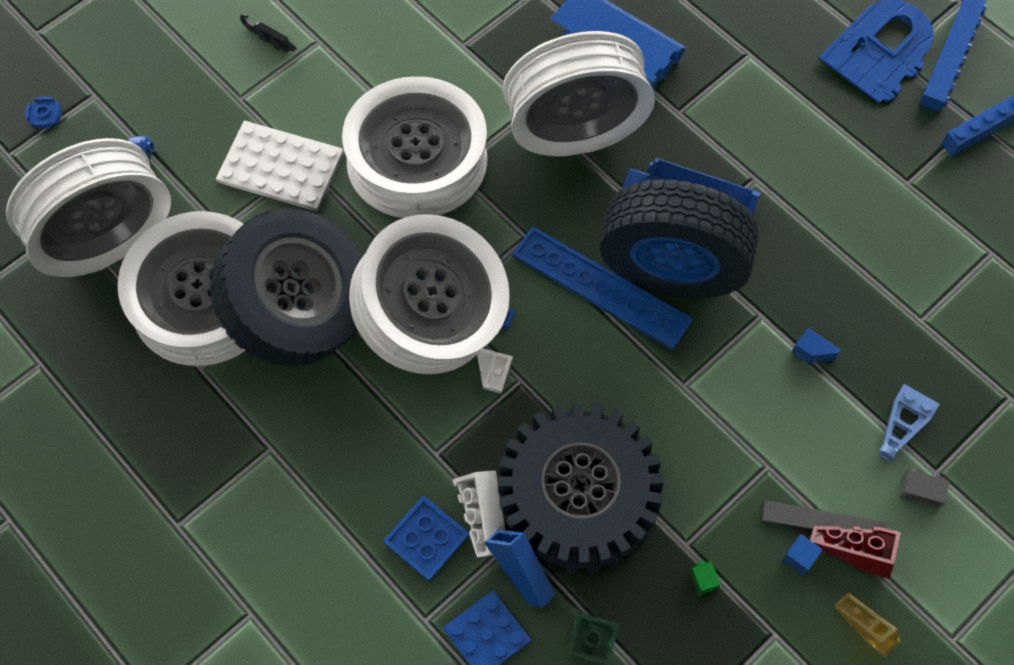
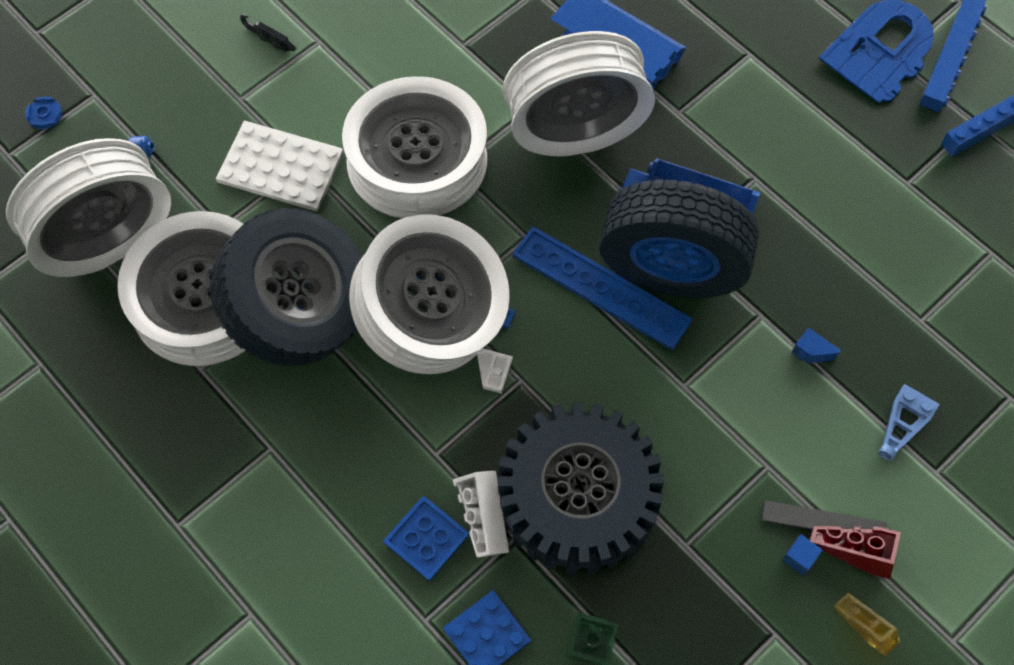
(521, 565): blue slope -> none
(704, 577): green brick -> none
(924, 488): dark grey brick -> none

